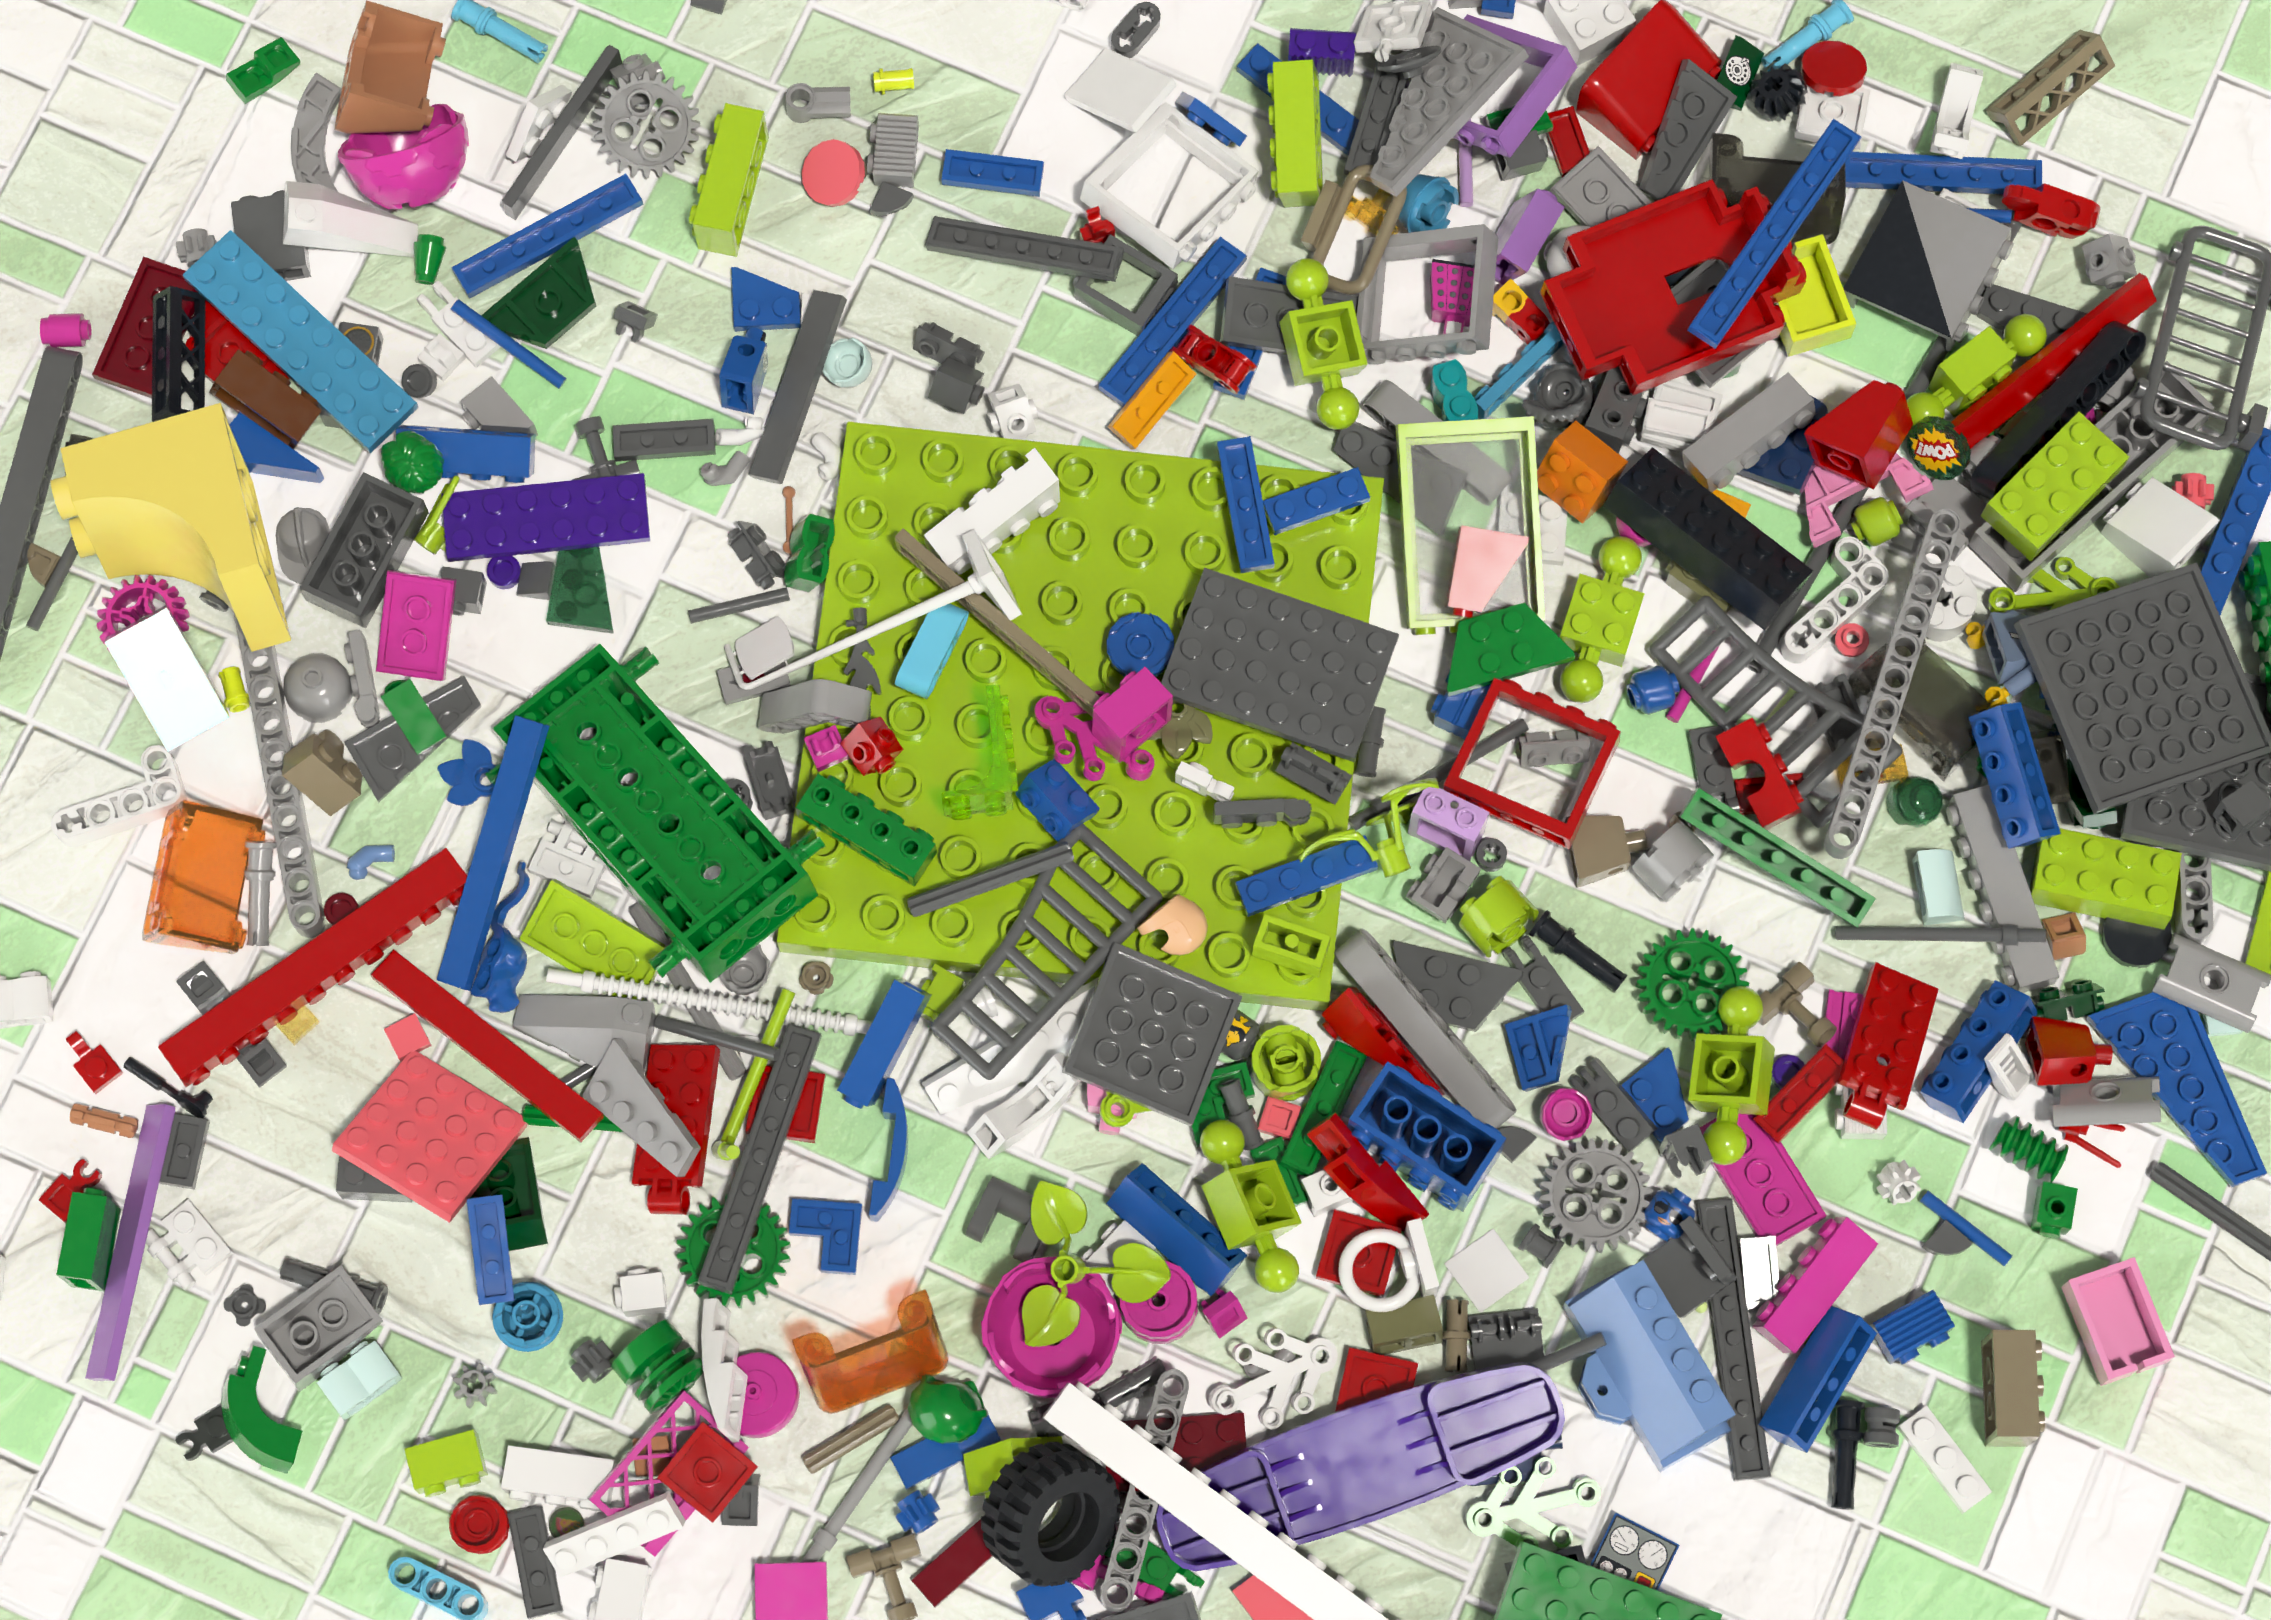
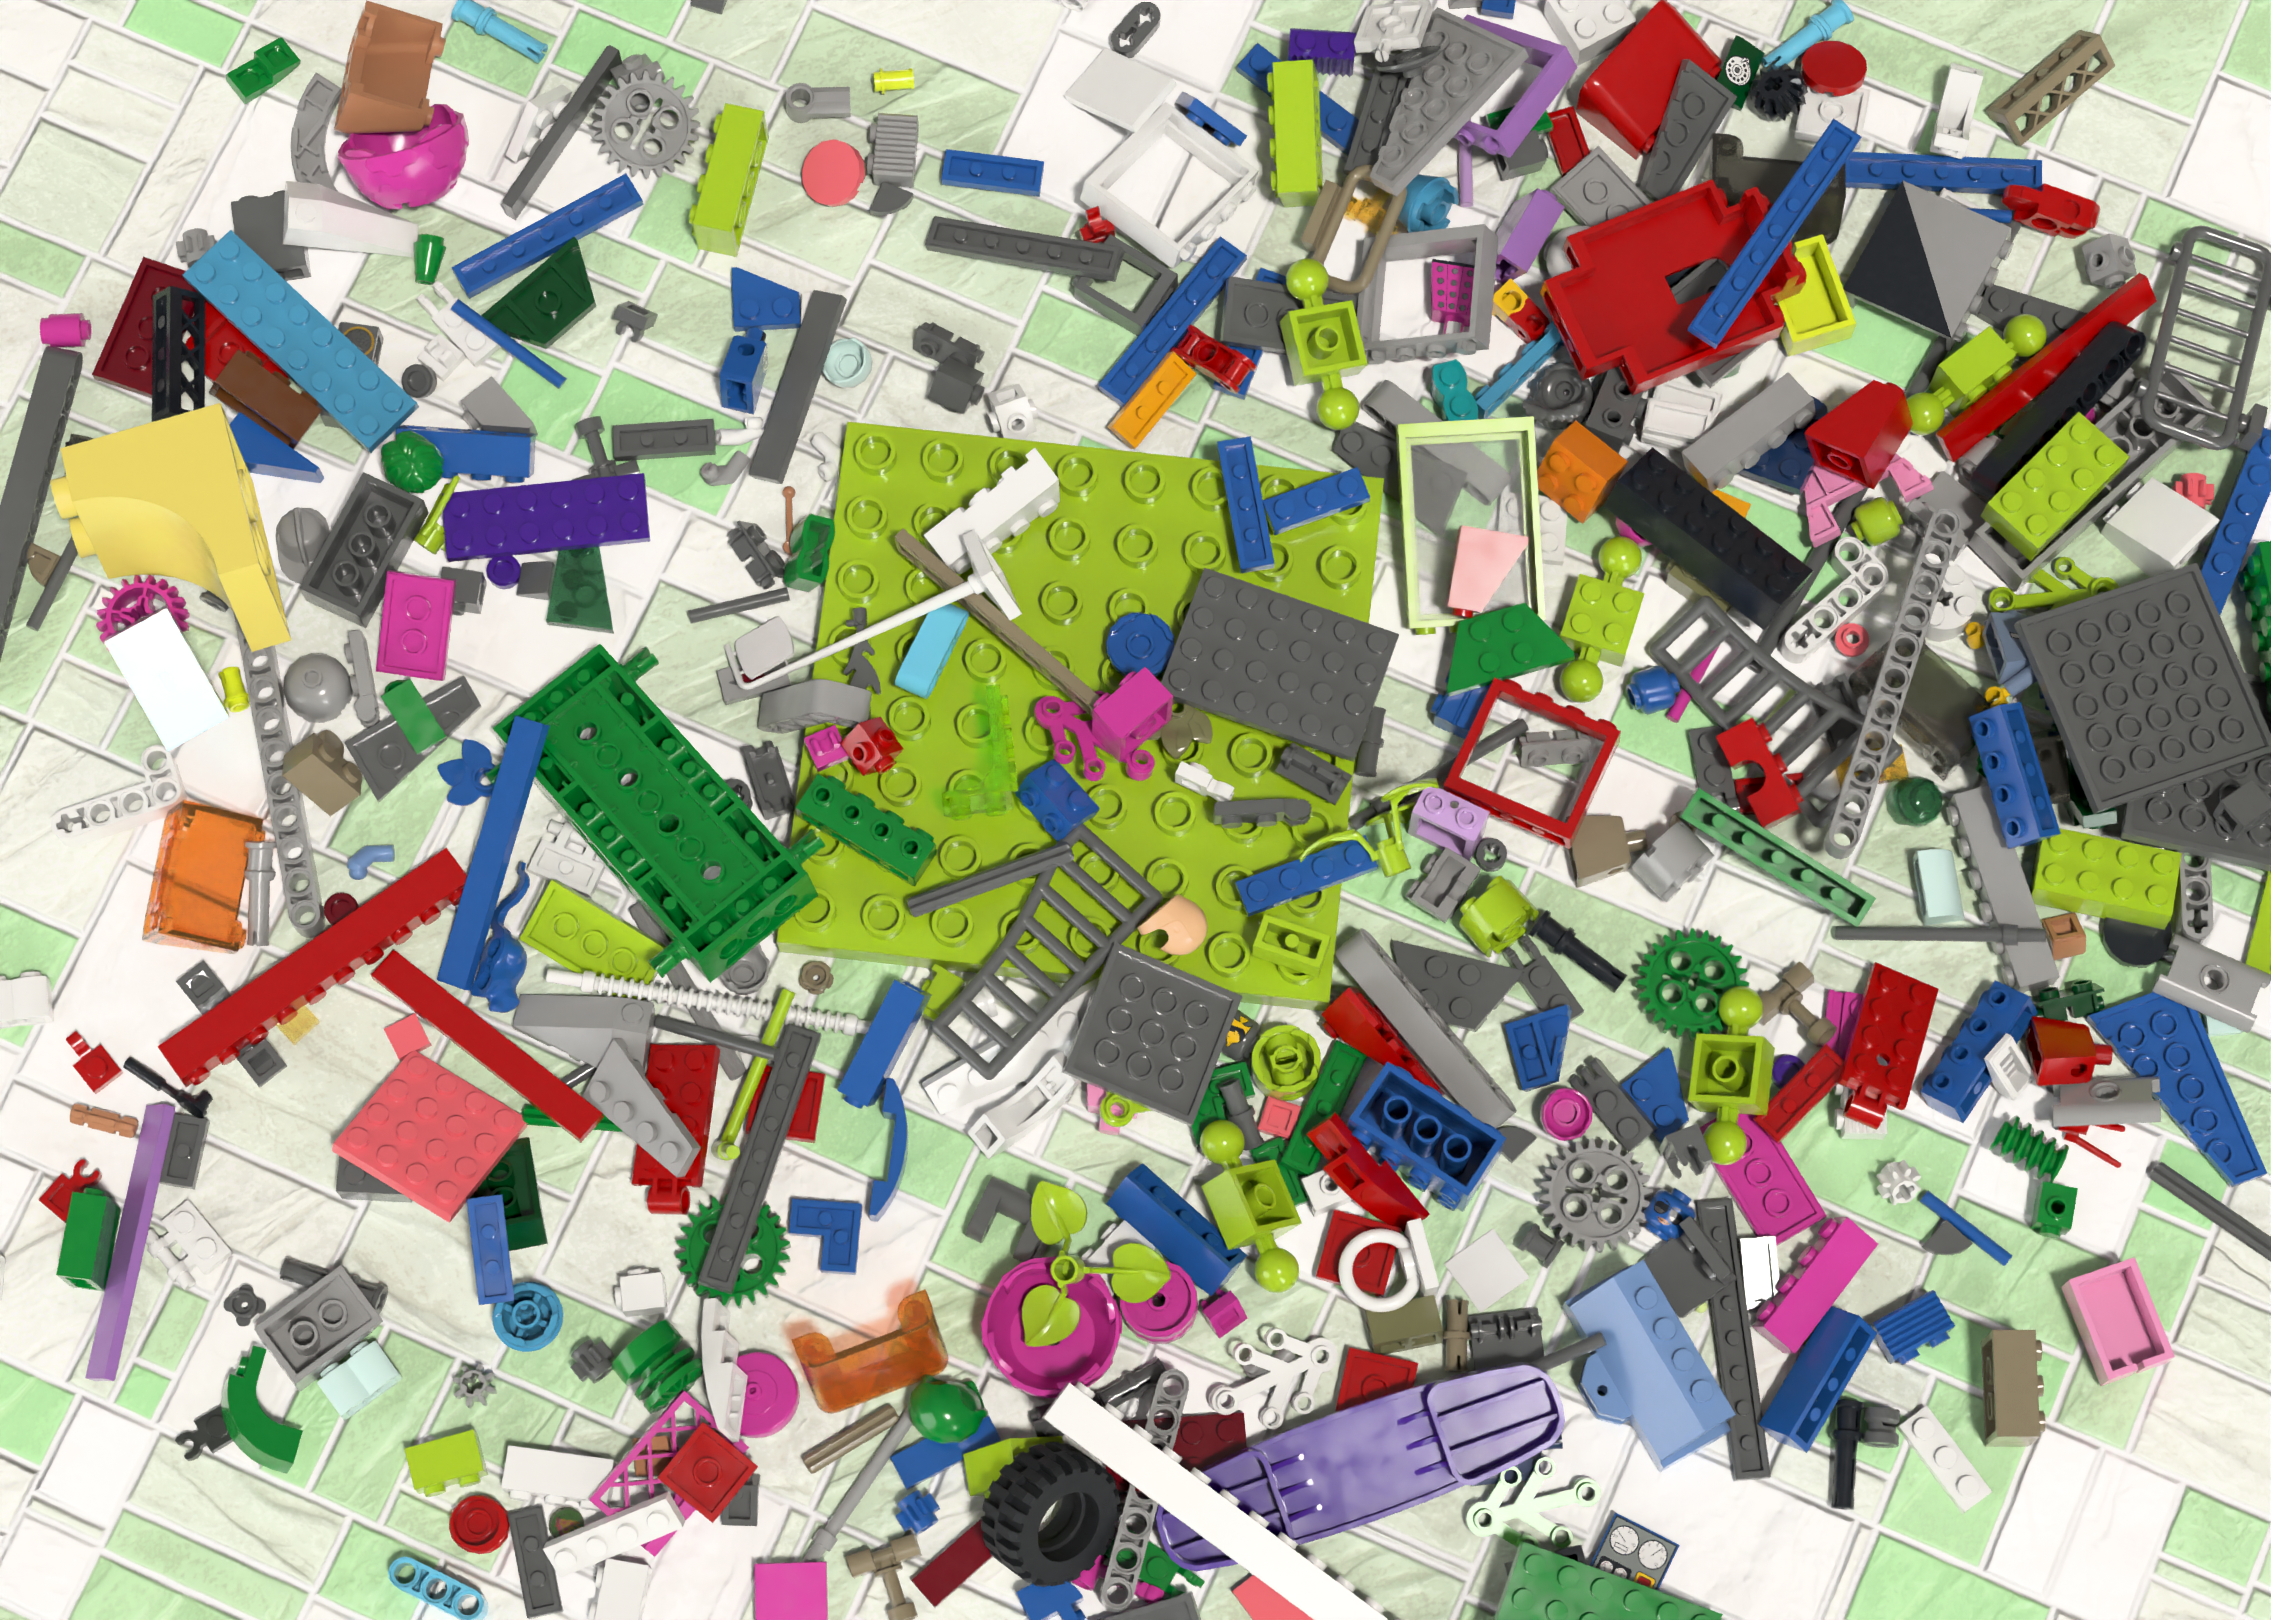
(1938, 448): tile -> none

